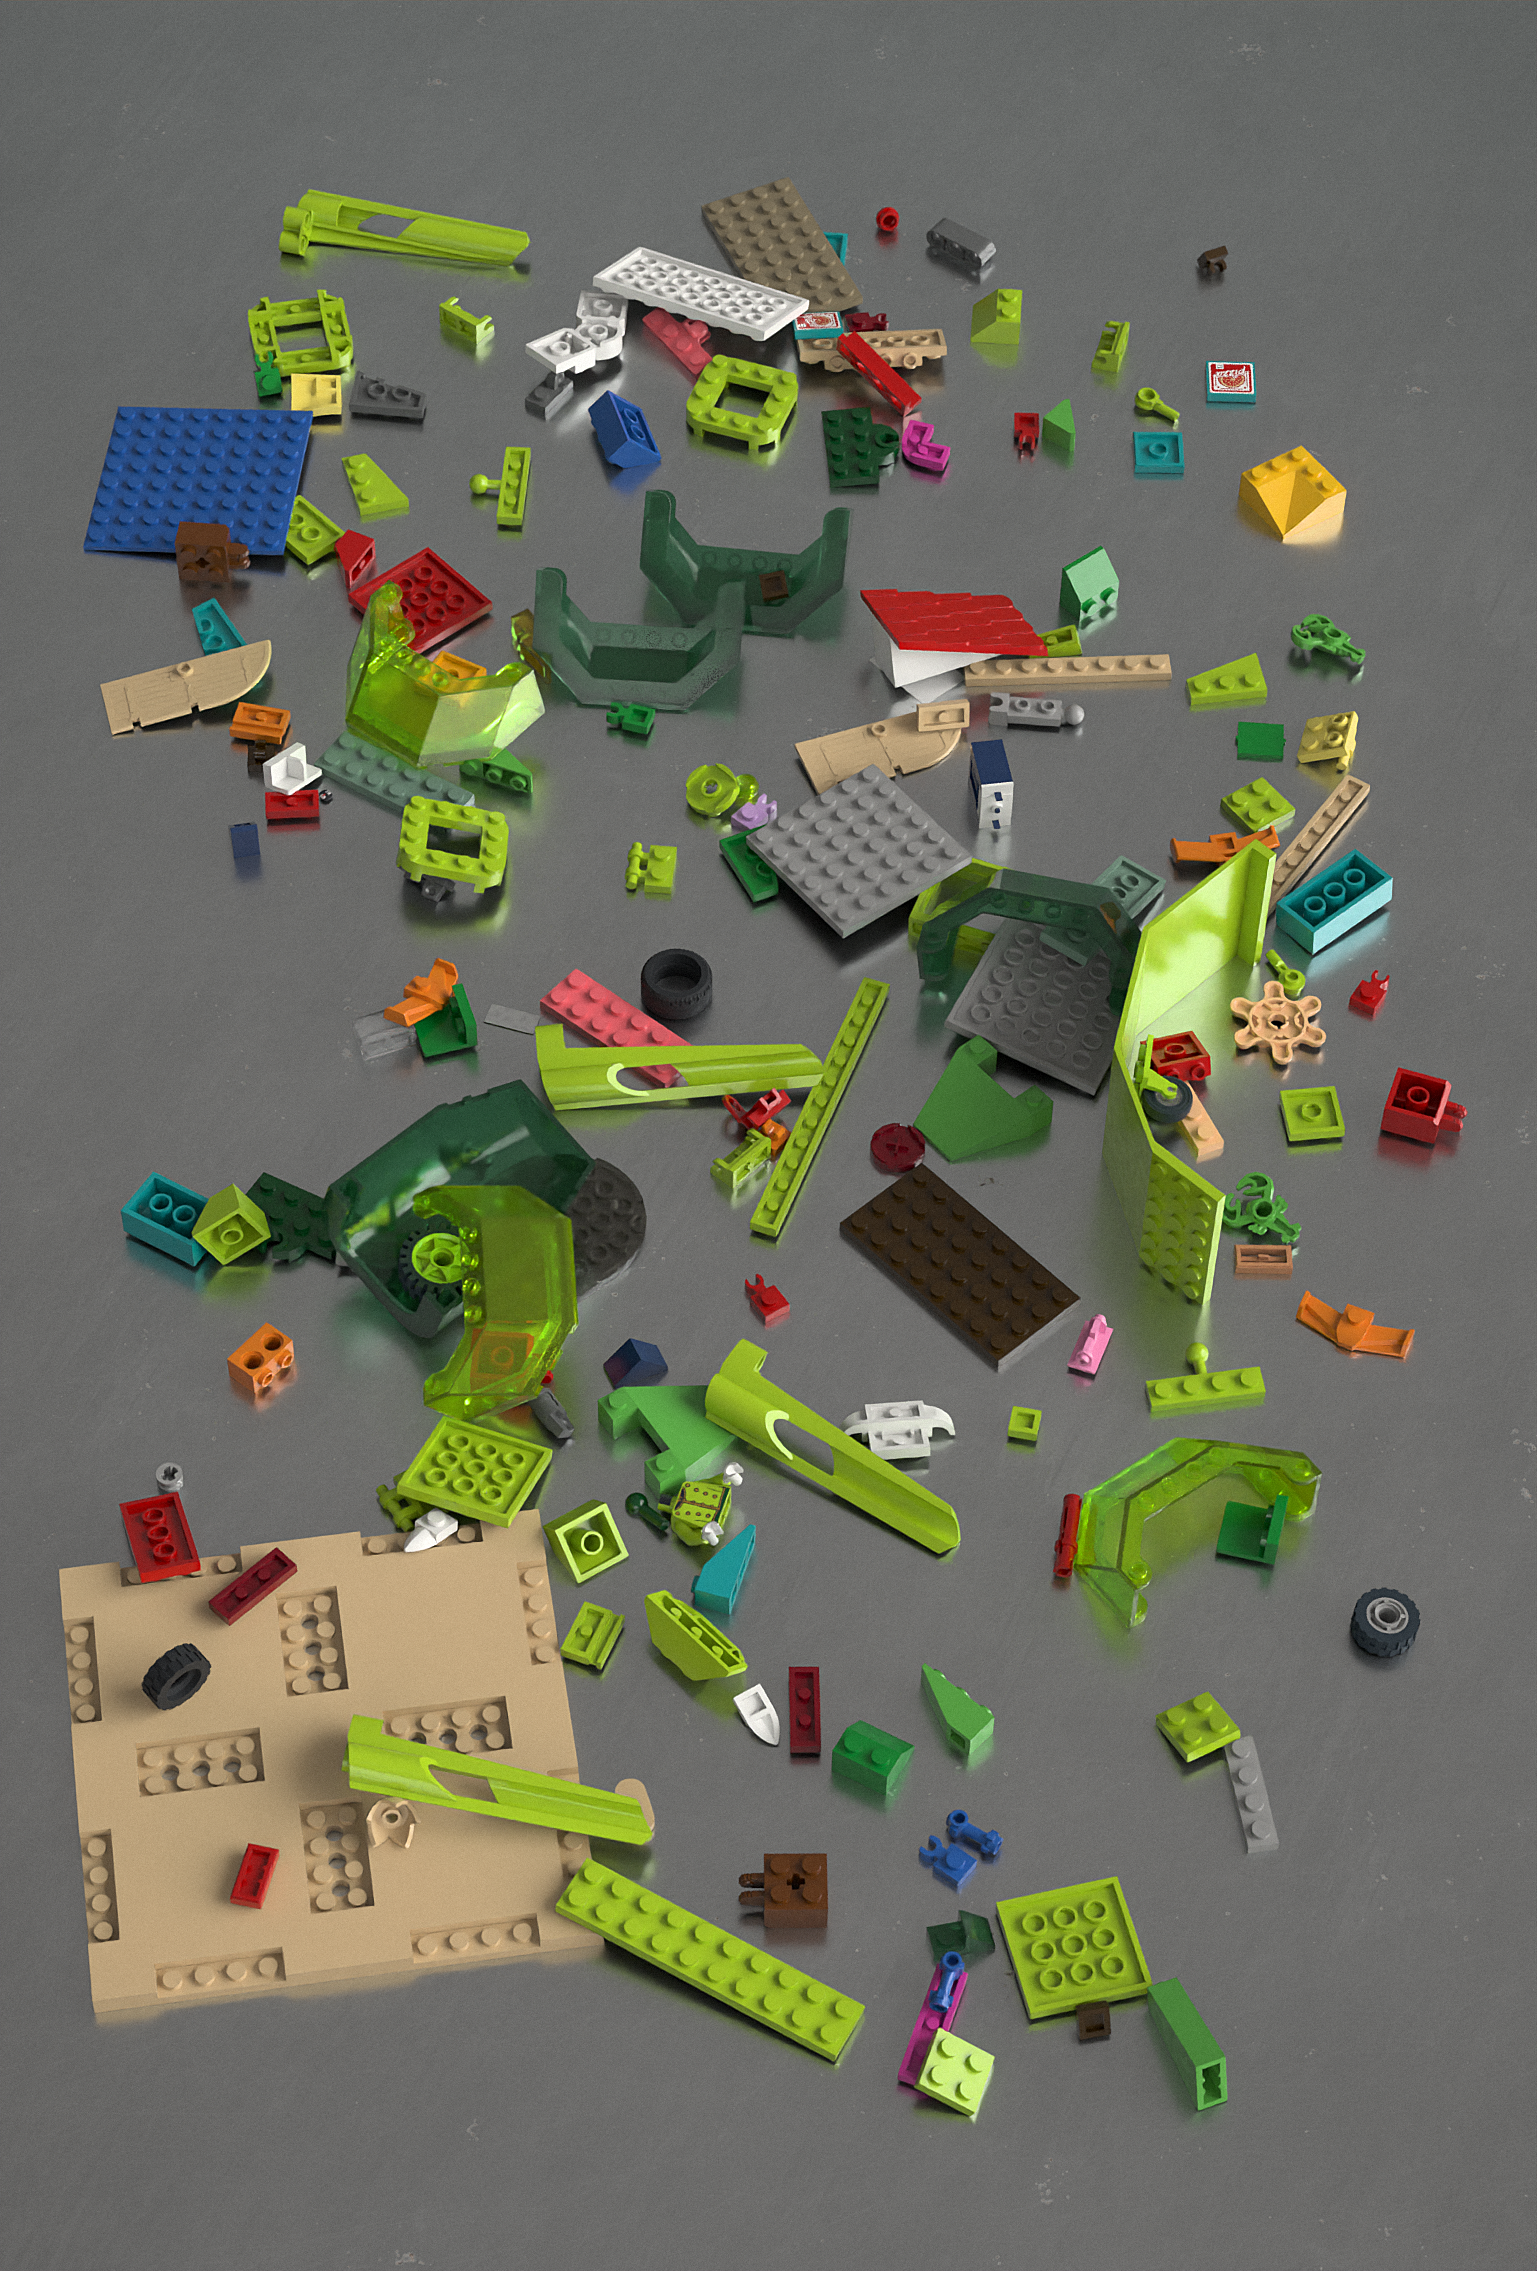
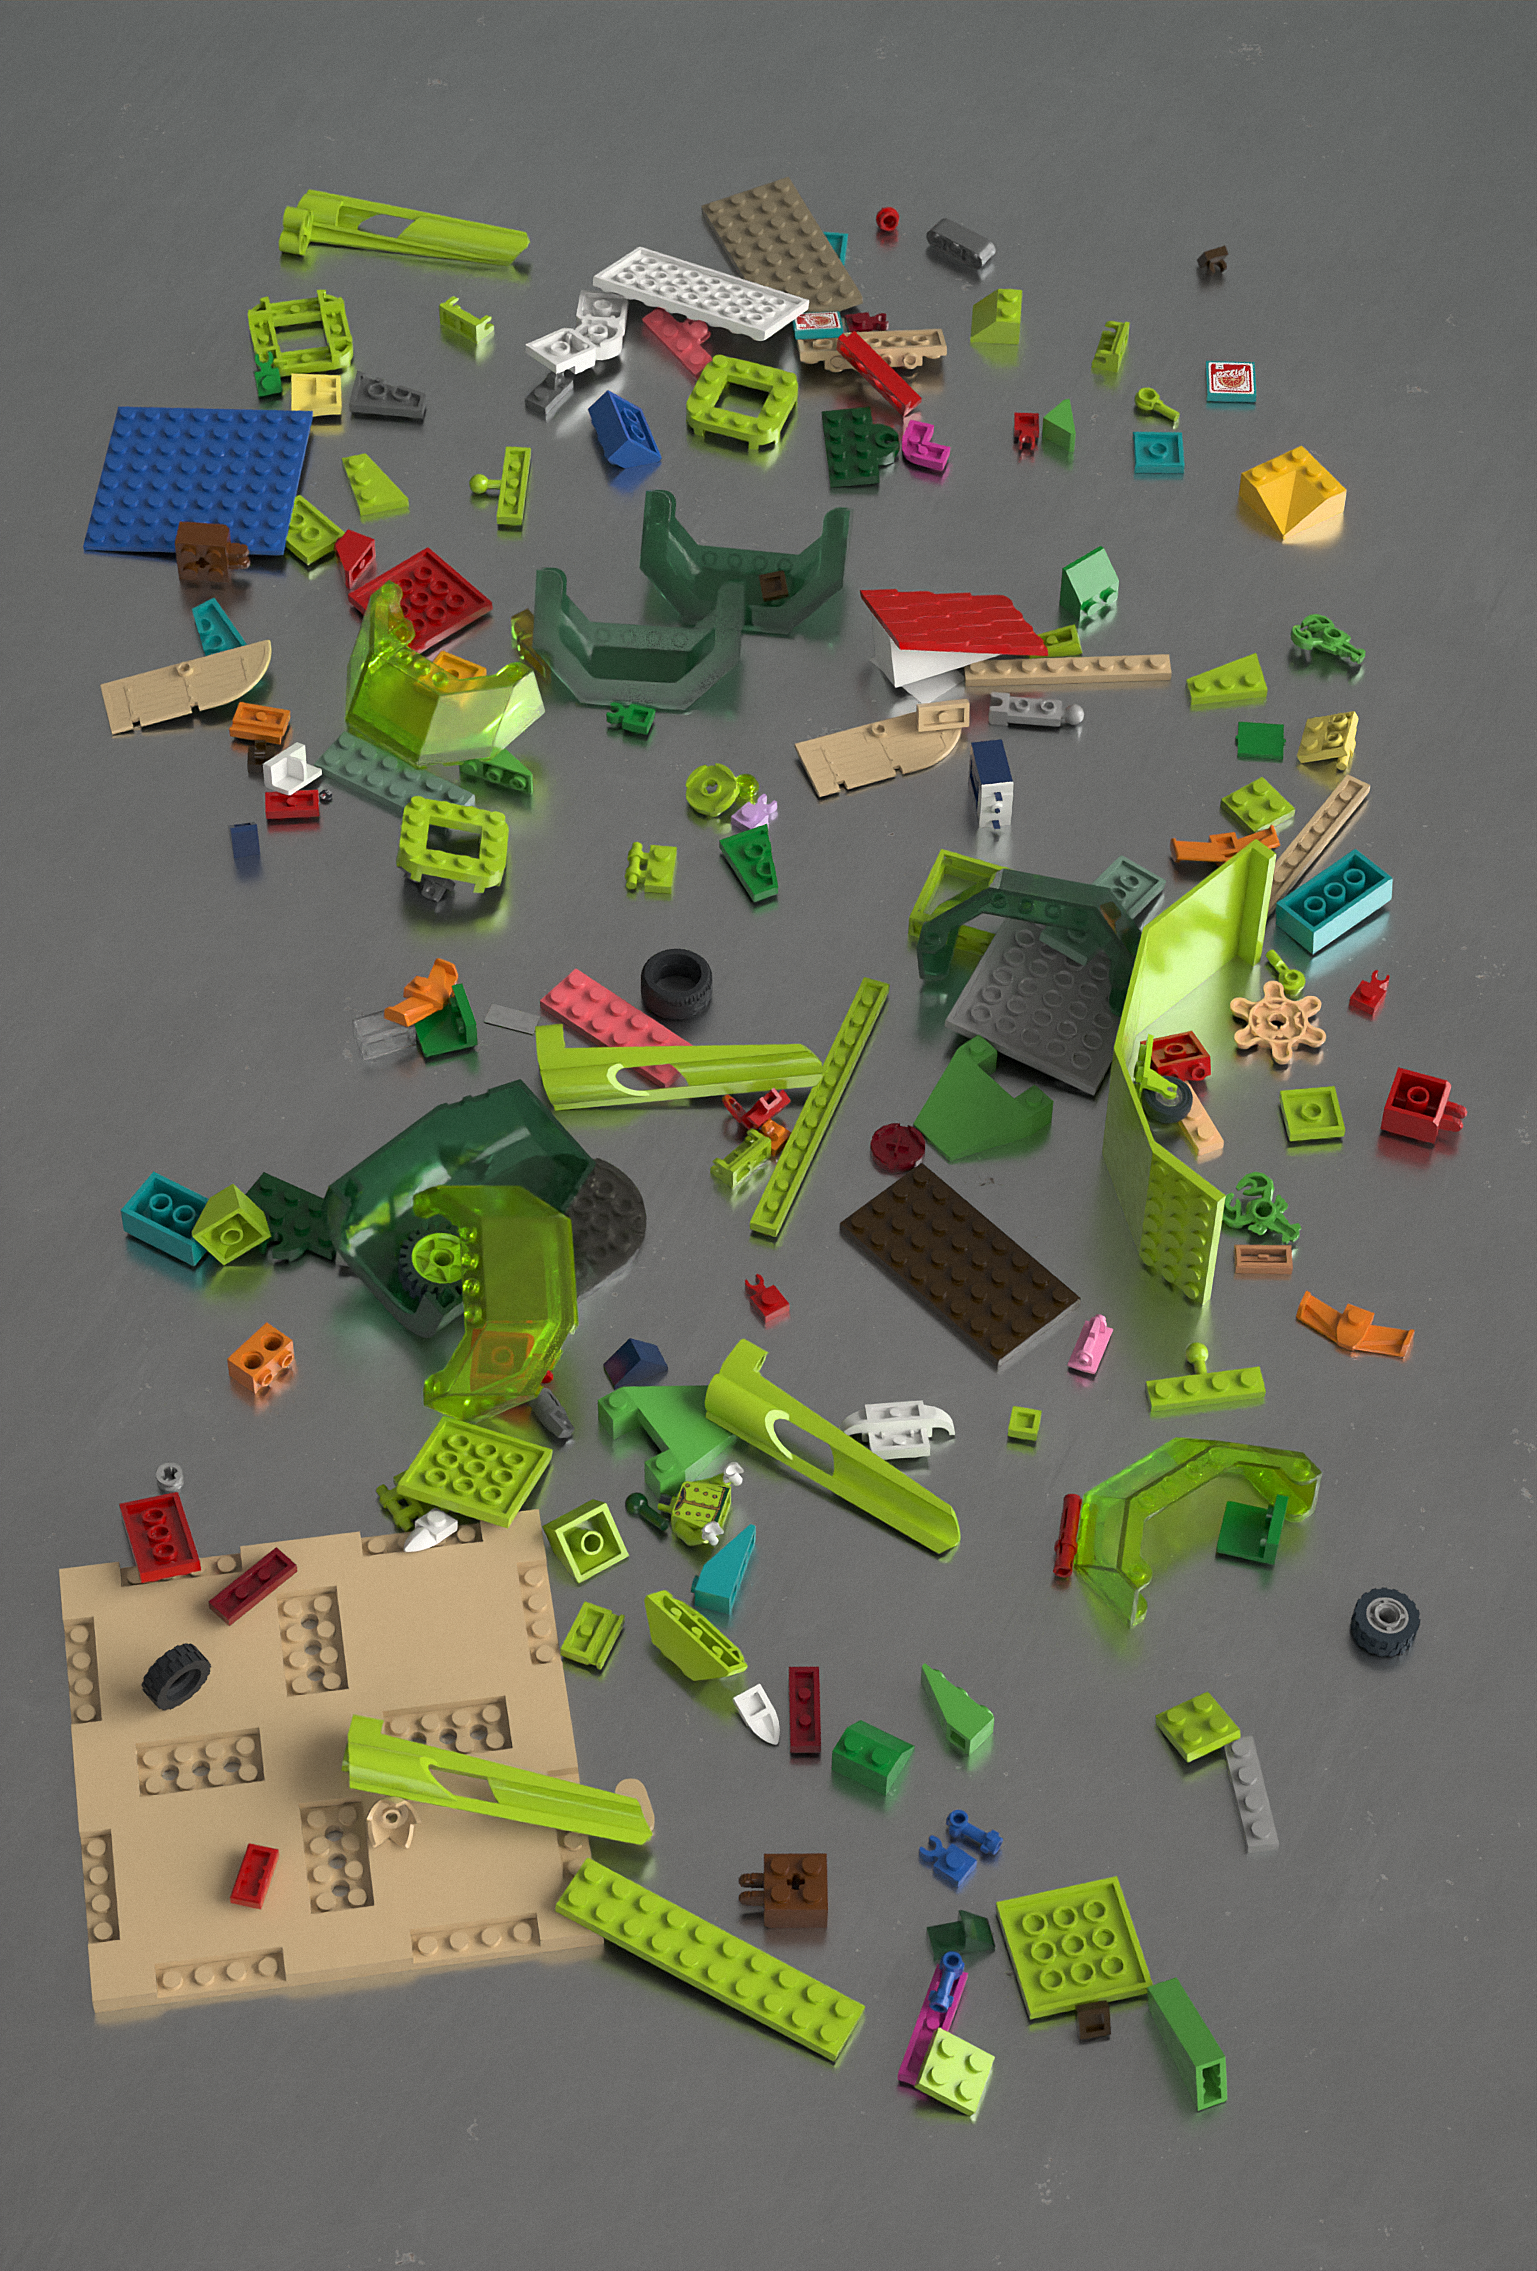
(858, 850): light grey plate -> none

